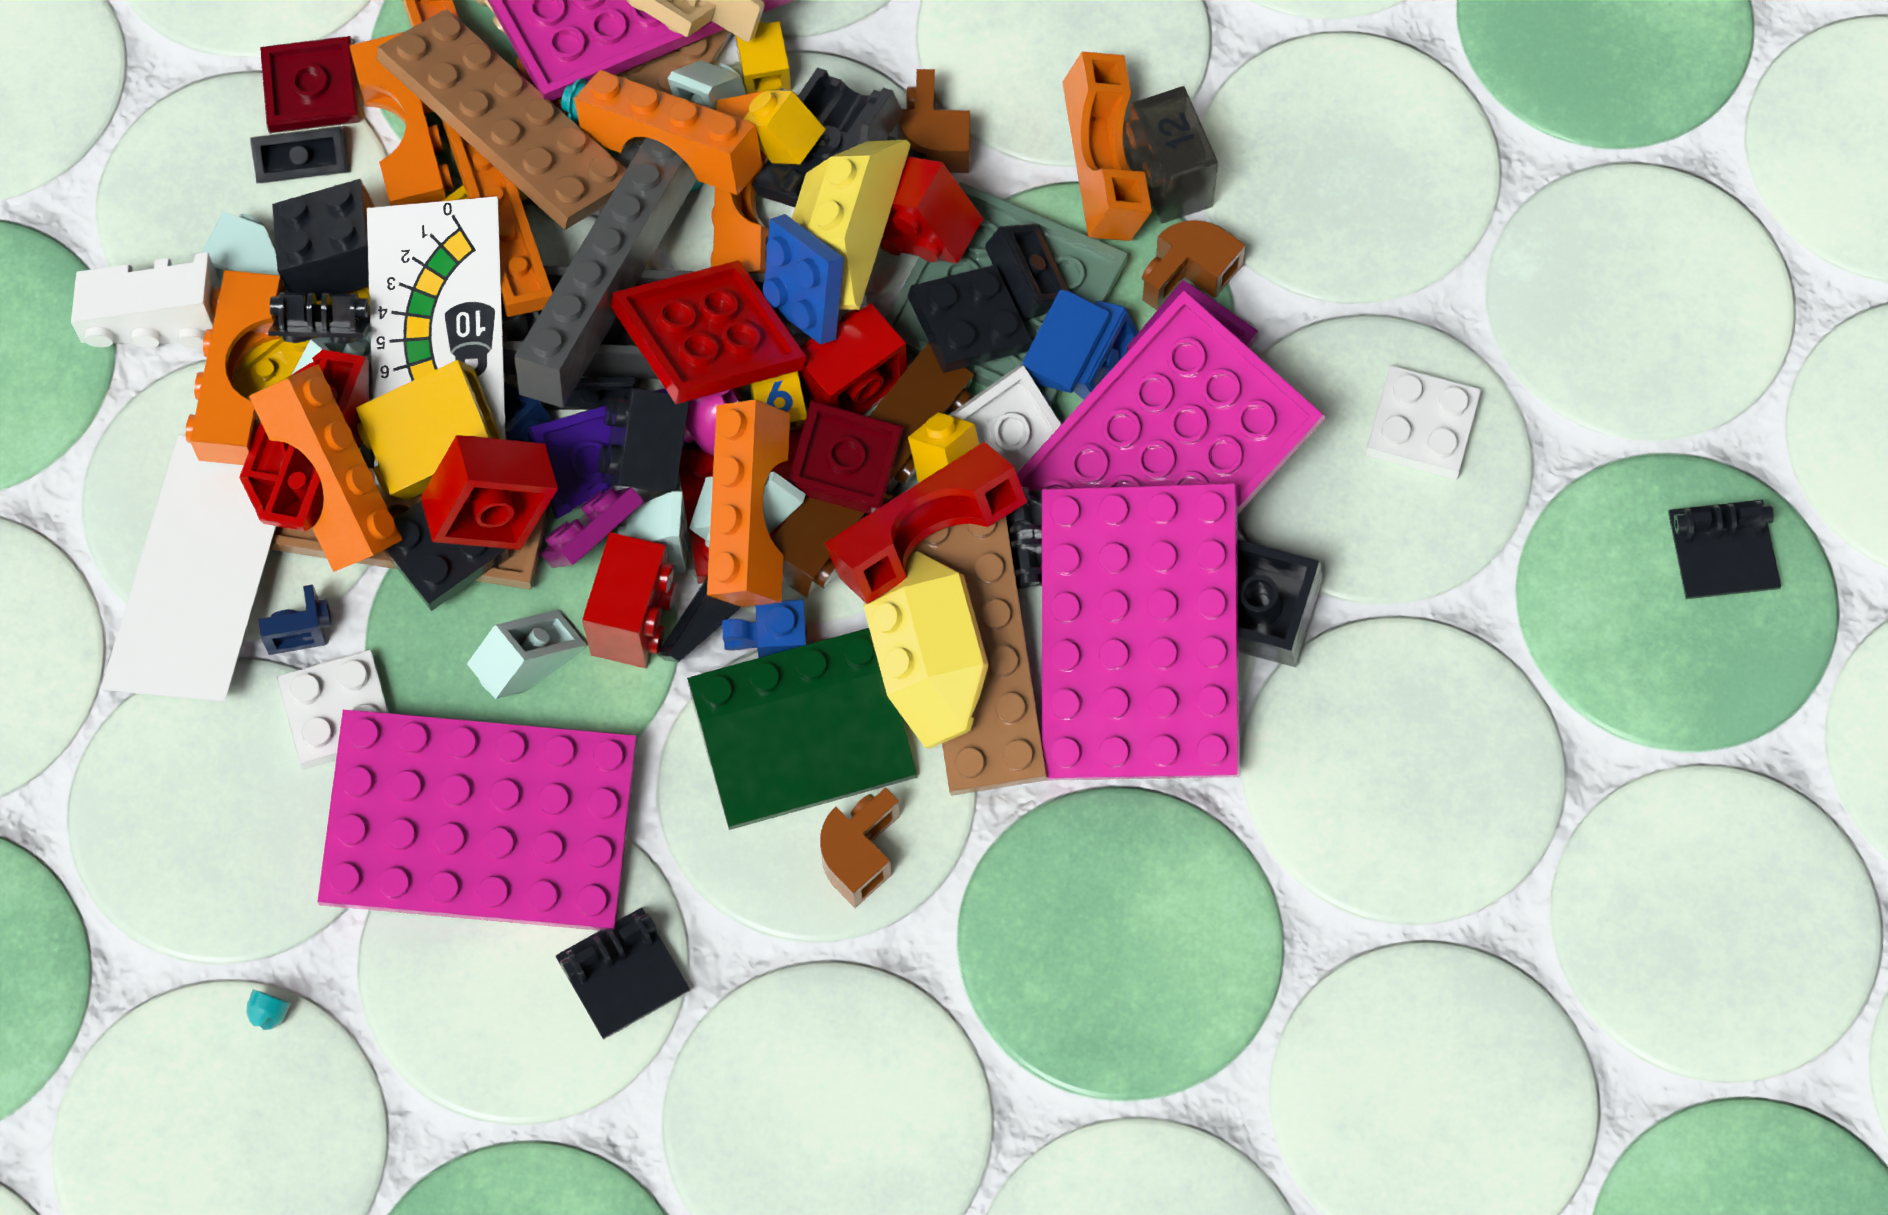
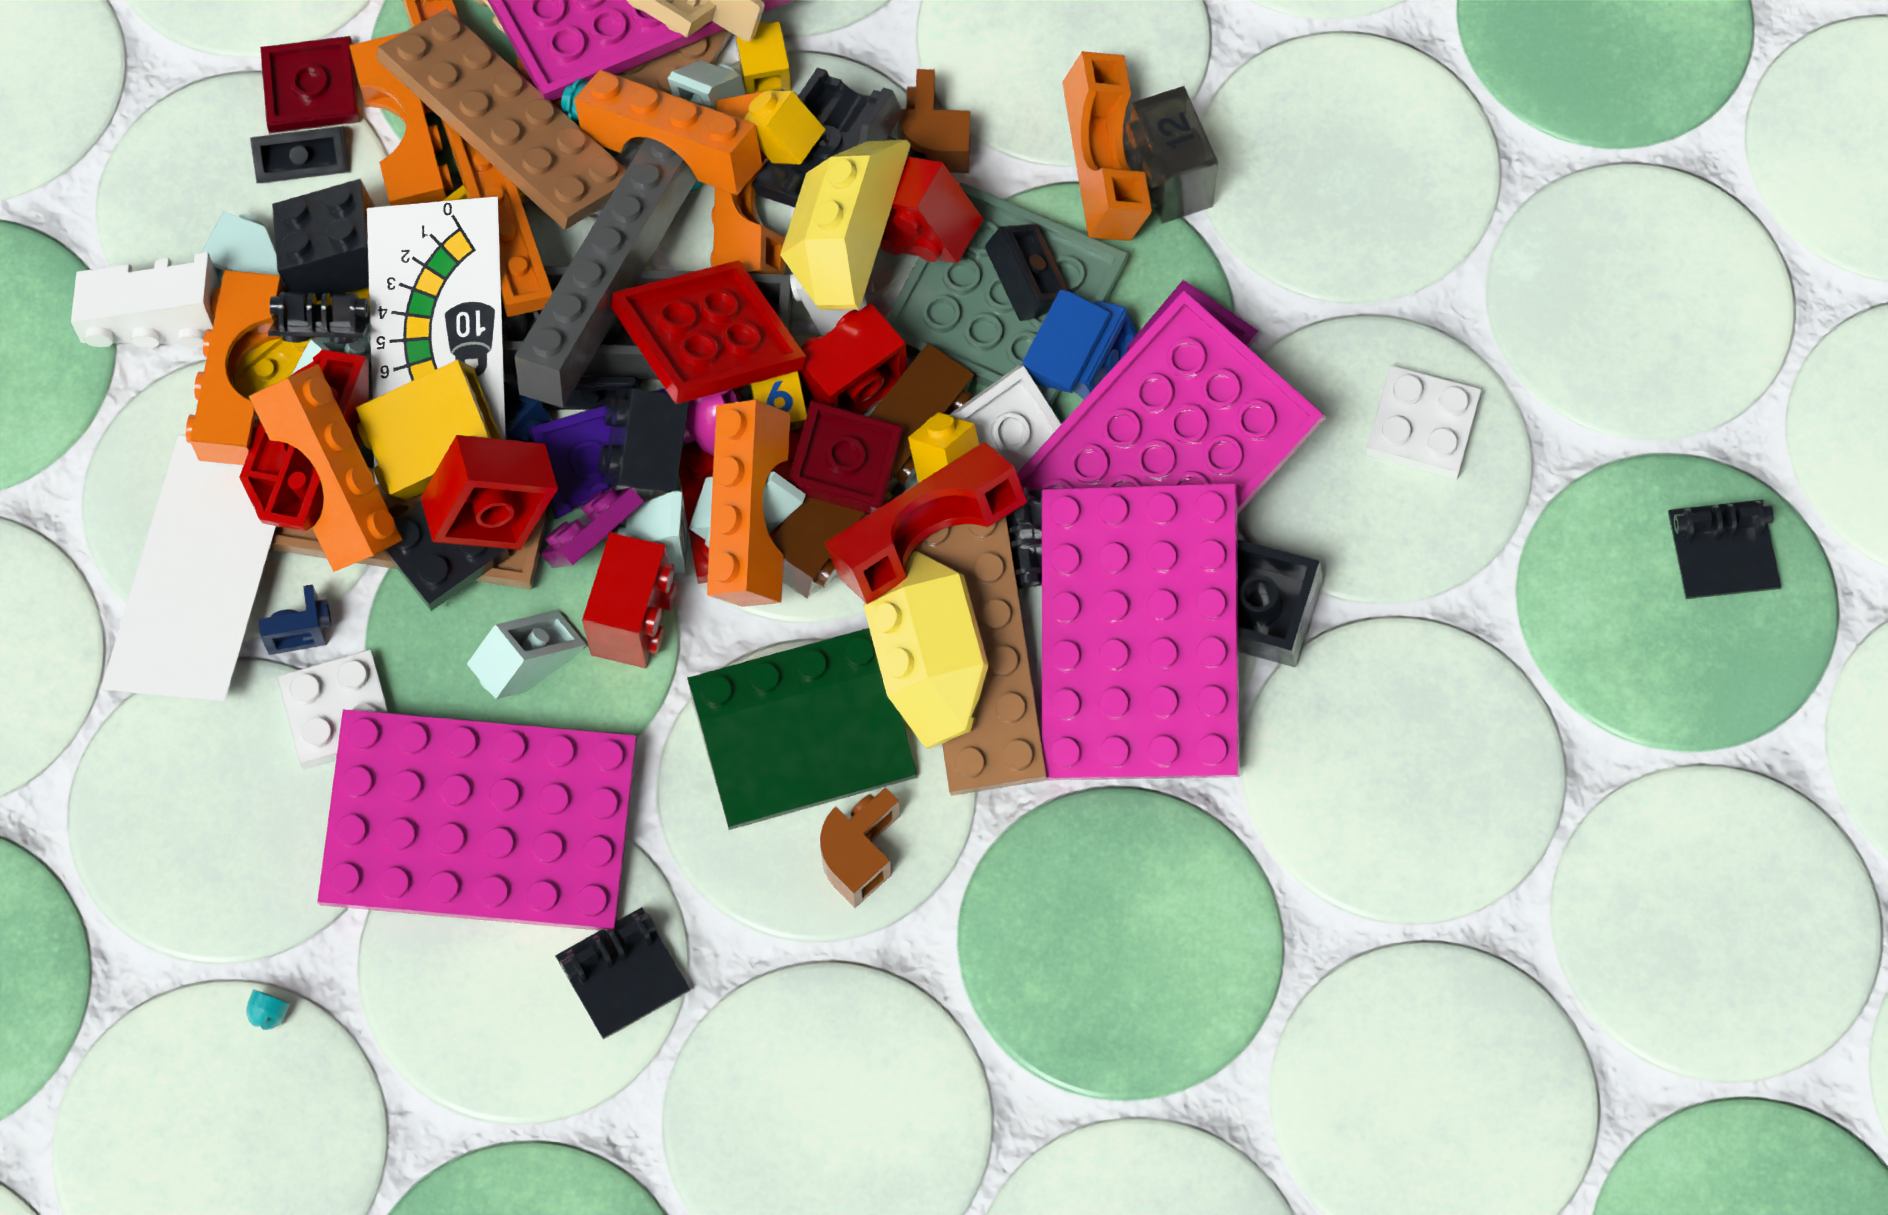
(696, 624): black slope -> none
(776, 629): blue brick -> none
(803, 278): blue plate -> none
(969, 318): black plate -> none
(1194, 252): dark orange brick -> none

